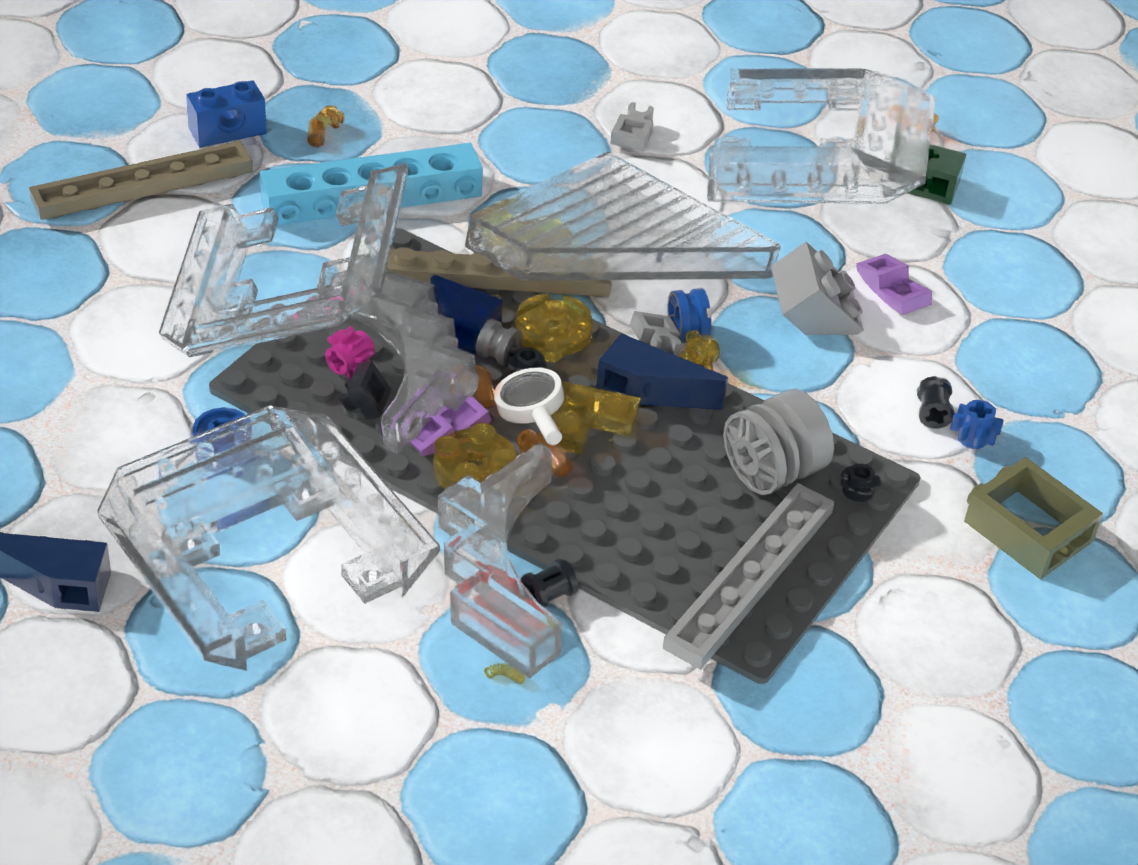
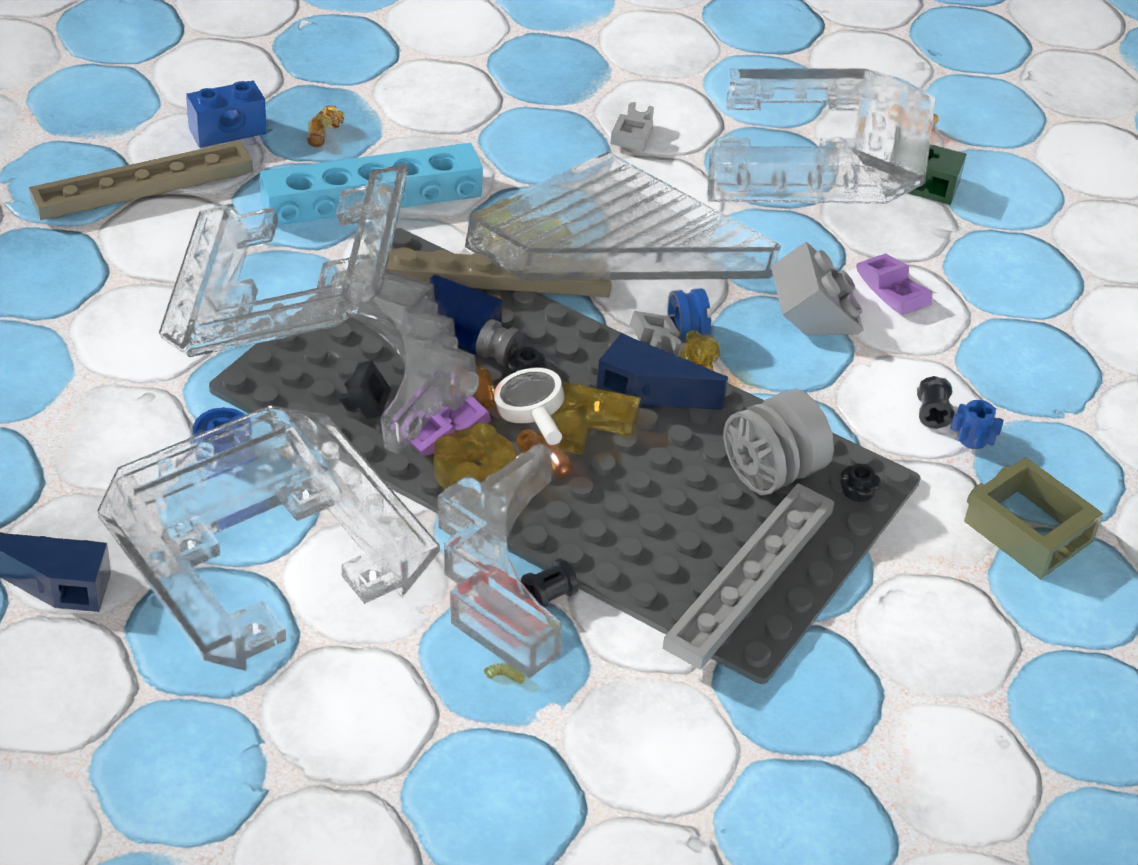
(348, 350): dark pink gear -> none
(554, 340): clear yellow plate -> none

